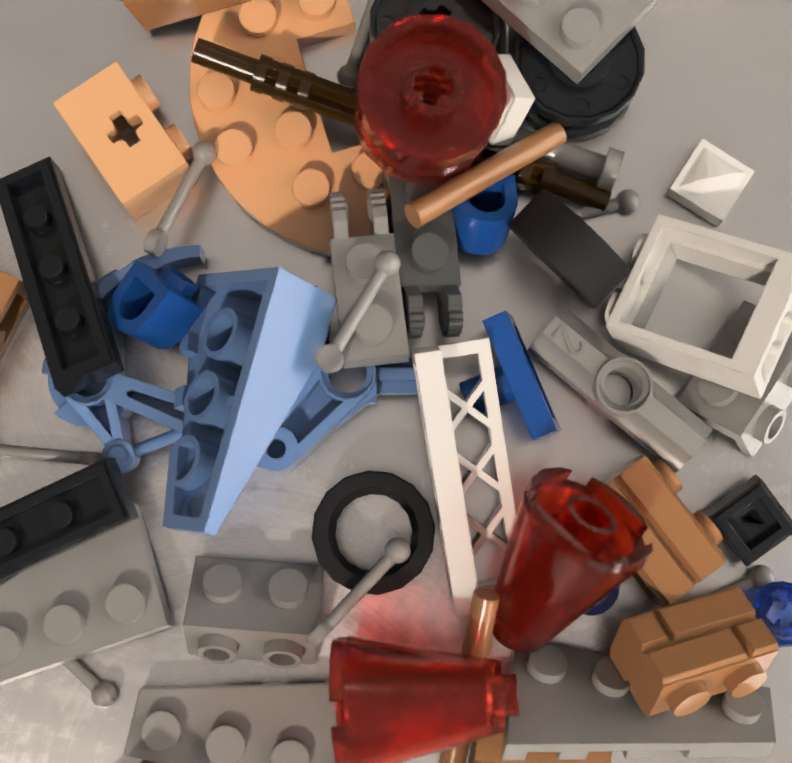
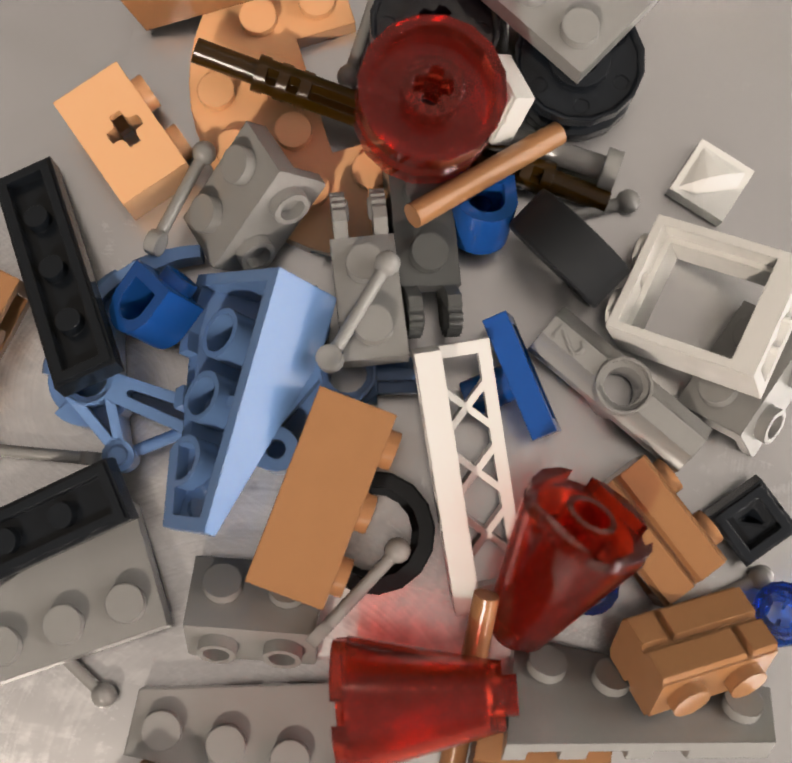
(251, 202): none -> light grey bracket
(324, 499): none -> medium nougat brick

